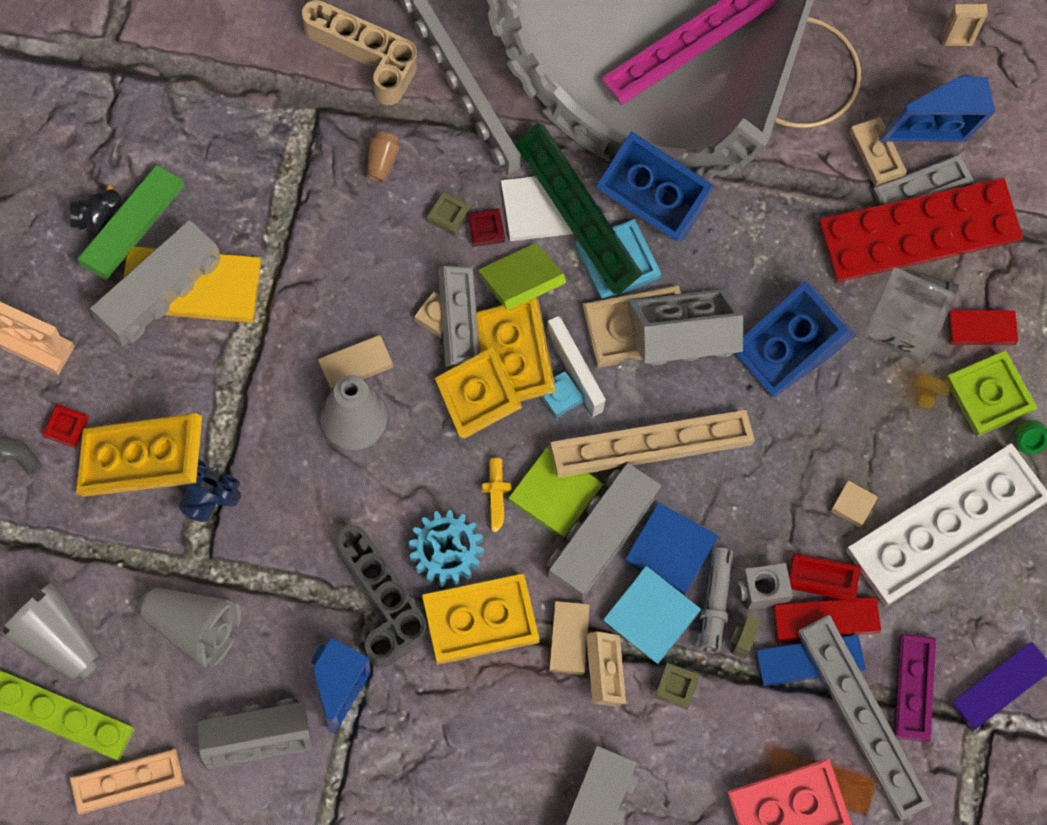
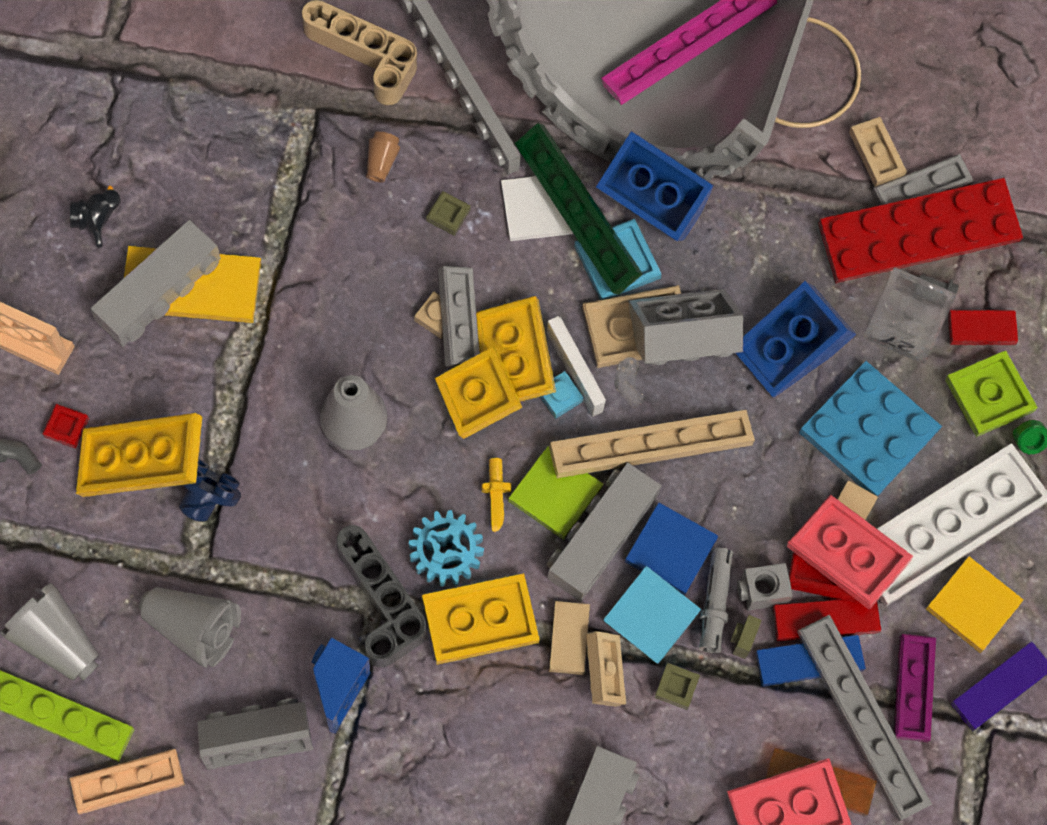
(131, 222): bright green tile -> none
(358, 360): tan tile -> none
(486, 227): dark red tile -> none
(522, 276): lime tile -> none
(850, 551): none -> coral tile
(870, 429): none -> dark azure plate
(930, 388): clear yellow tile -> none
(944, 114): blue slope -> none
(964, 24): tan tile -> none
(974, 604): none -> yellow tile

